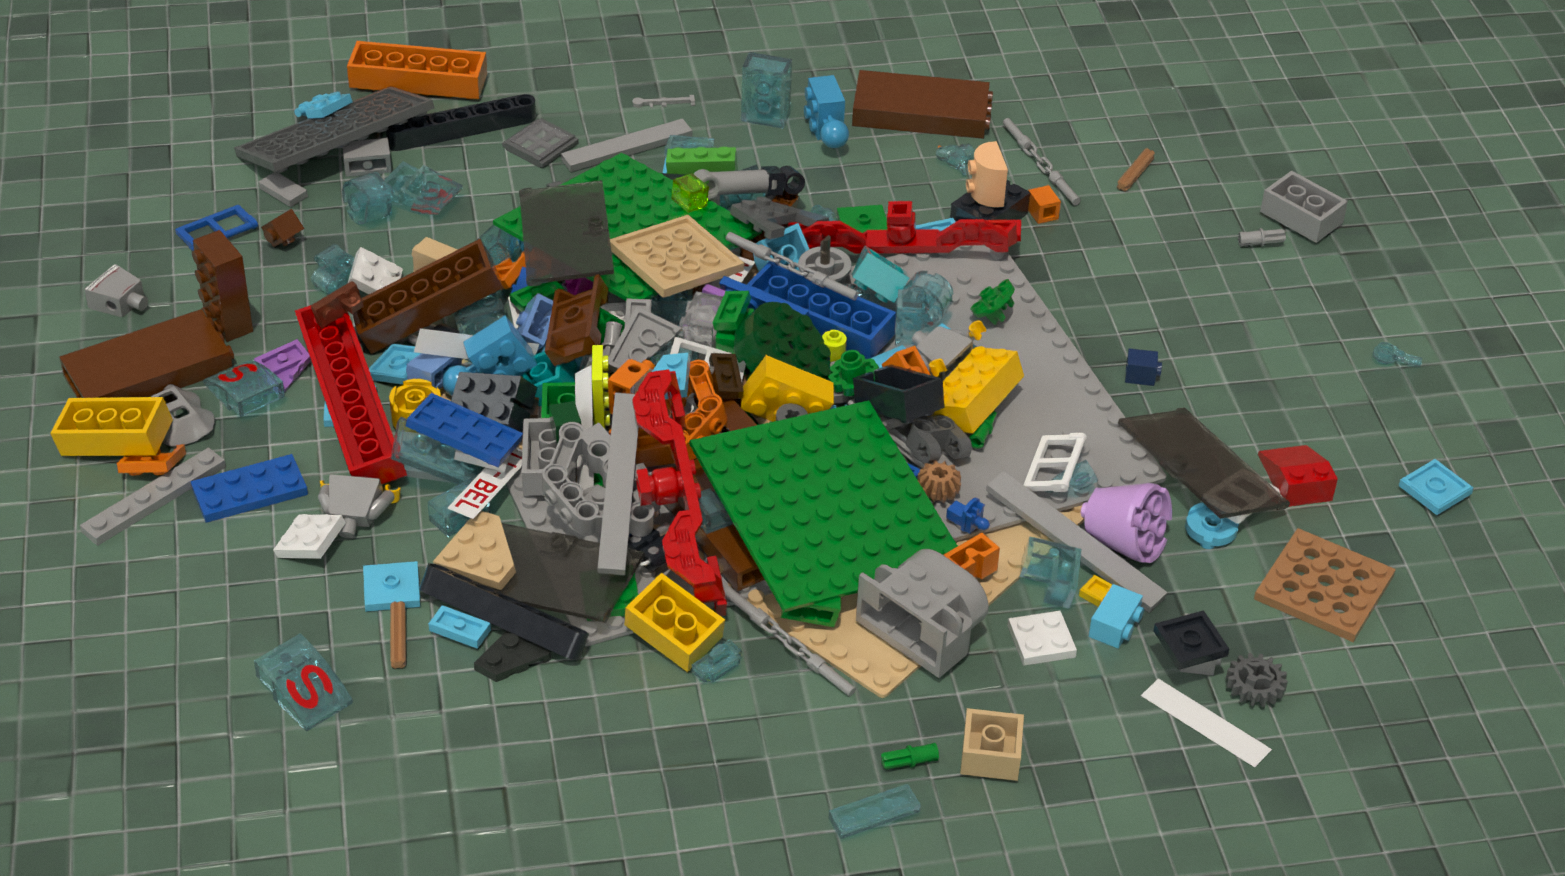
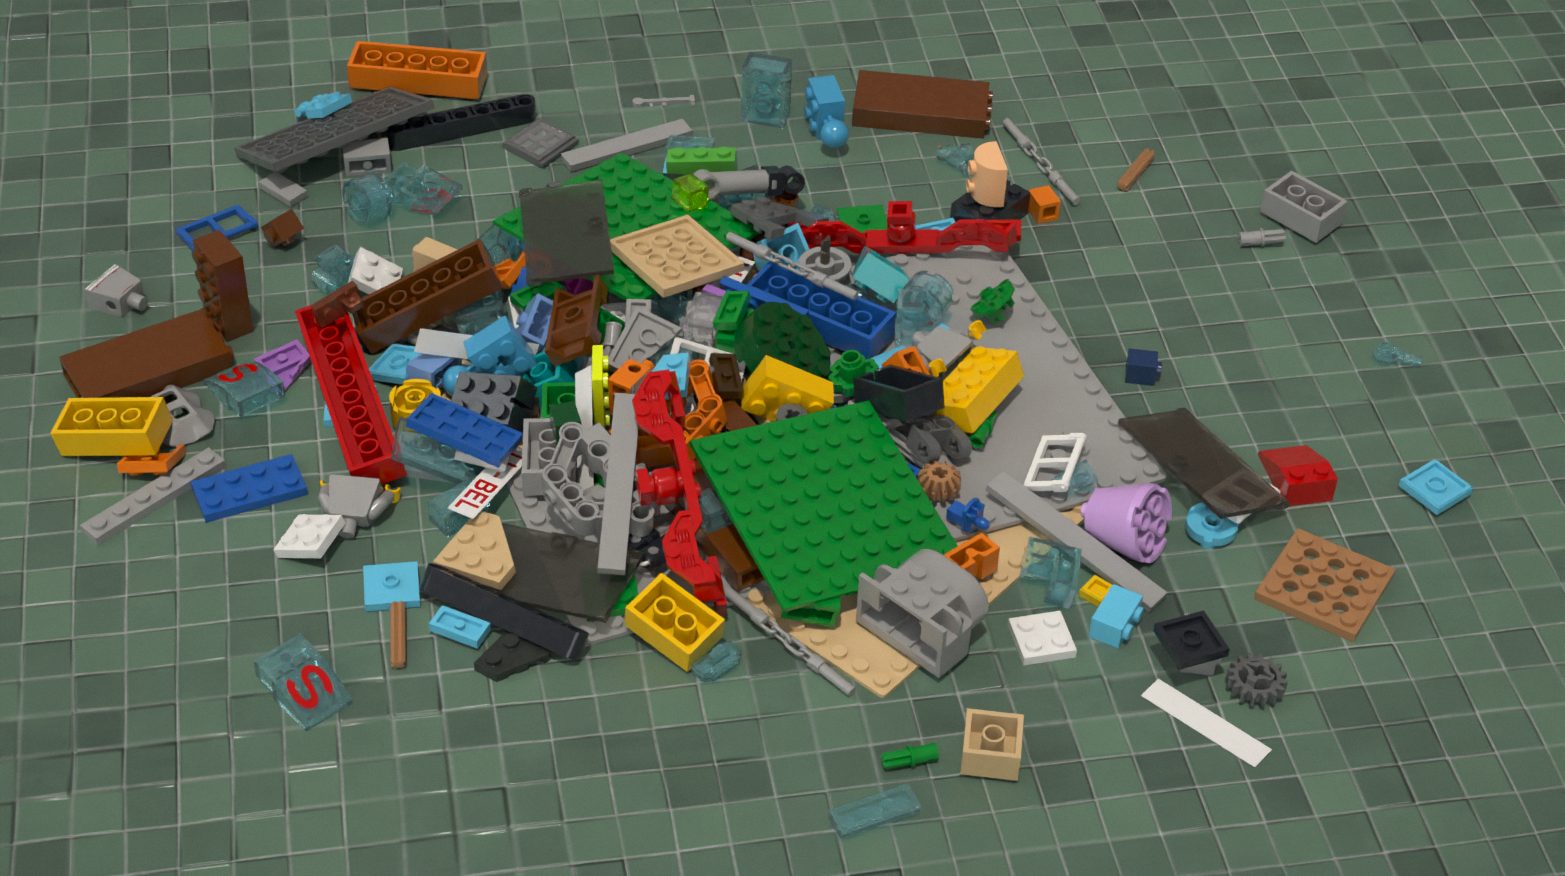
(836, 342): neon yellow brick -> none

